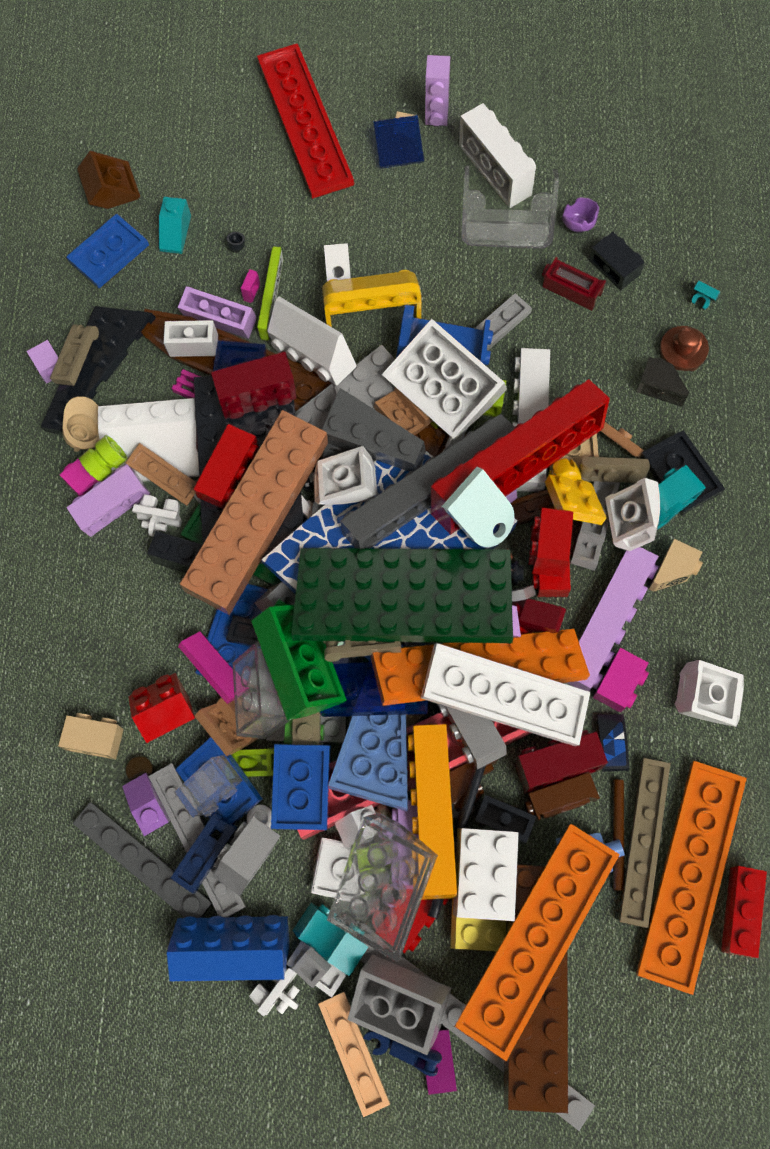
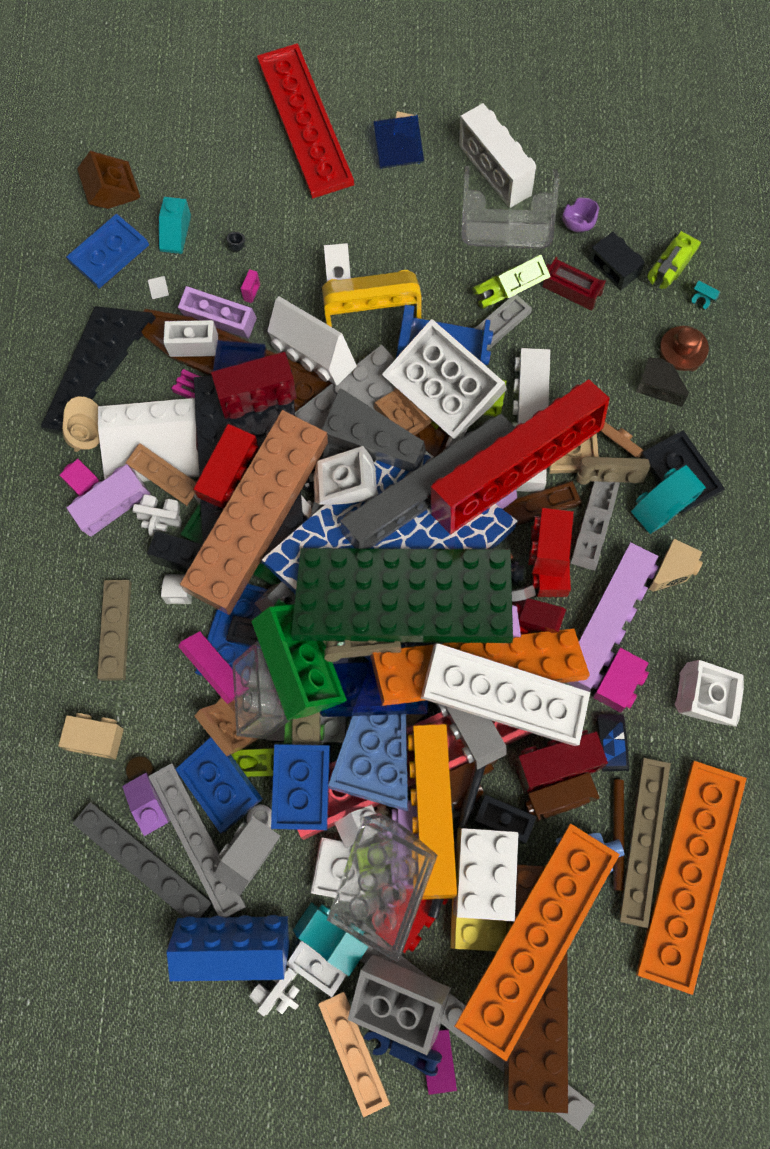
(44, 359): lavender brick -> none
(73, 354): dark tan plate -> none
(101, 460): lime wheel -> none
(114, 630): none -> dark tan plate
(158, 287): none -> white sticker
(160, 707): red brick -> none
(172, 591): none -> white brick
(203, 854): dark blue plate -> none
(209, 786): clear brick -> none
(270, 291): lime tile -> none
(311, 967): light grey plate -> none
(437, 90): lavender brick -> none
(479, 507): light aqua tile -> none
(511, 282): none -> plate
(572, 493): yellow plate -> none
(634, 514): white slope -> none
(674, 259): none -> lime plate
(744, 912): red brick -> none

